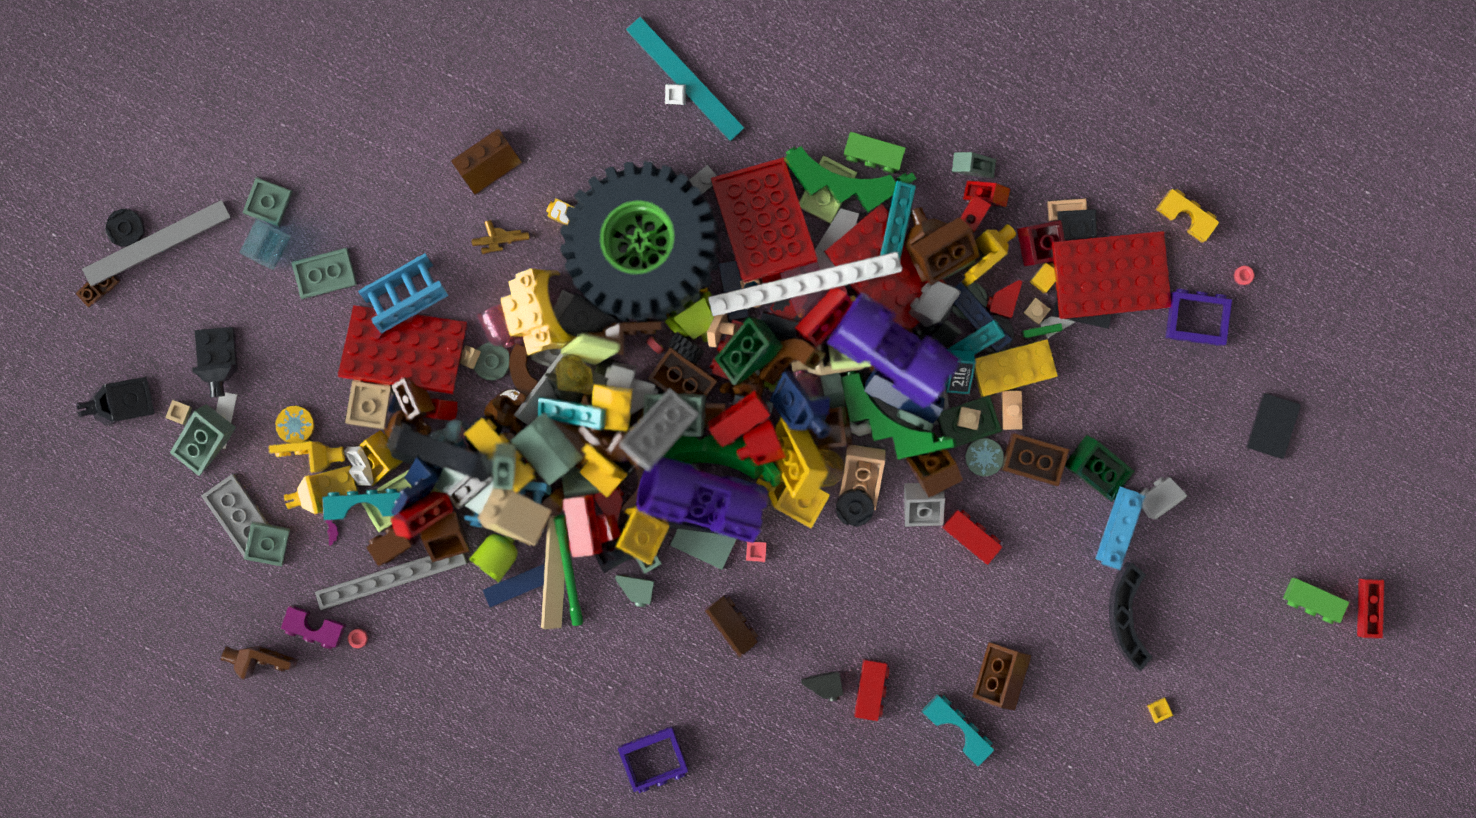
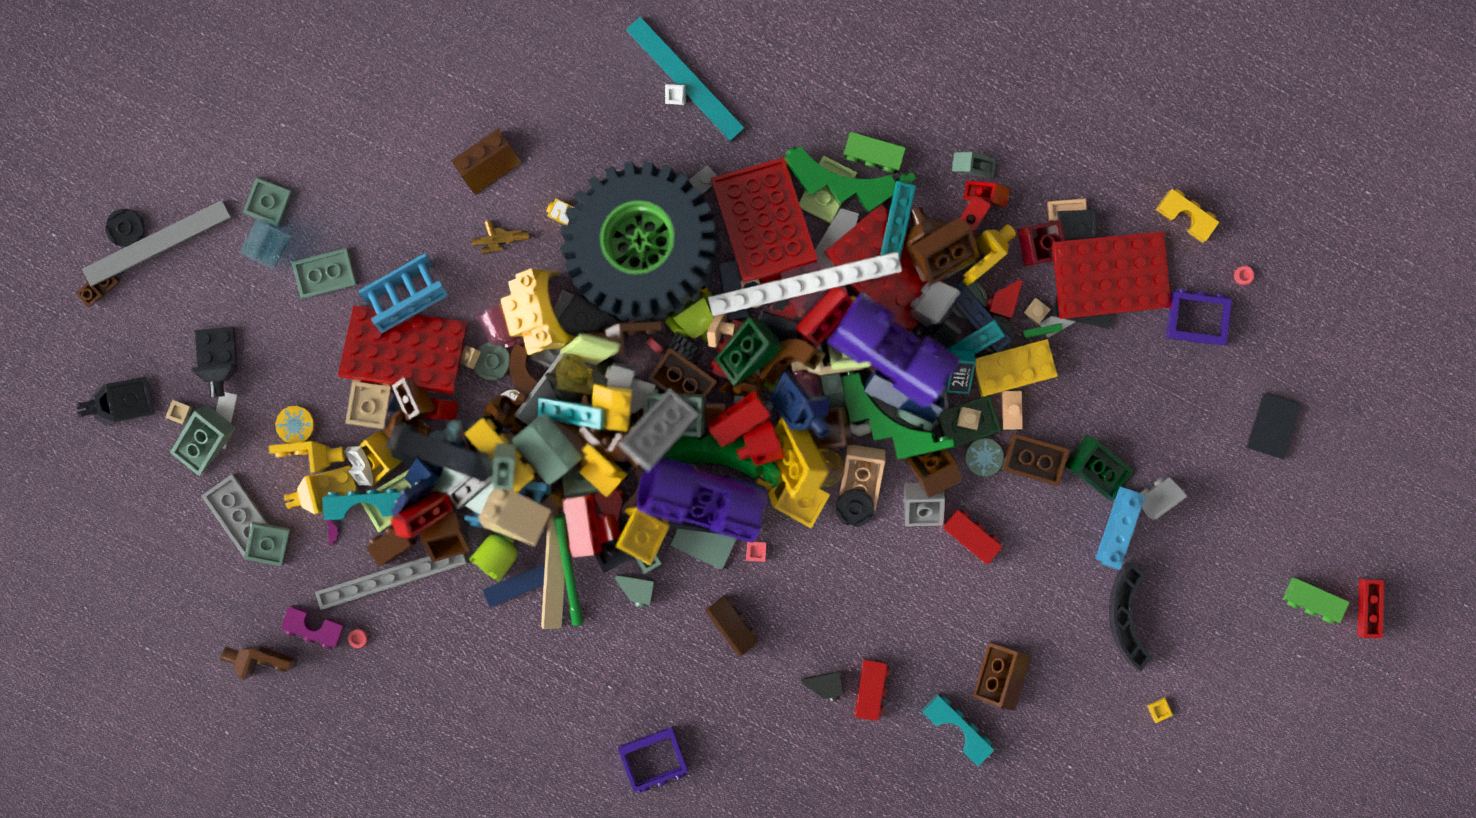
(1044, 277): yellow brick -> none

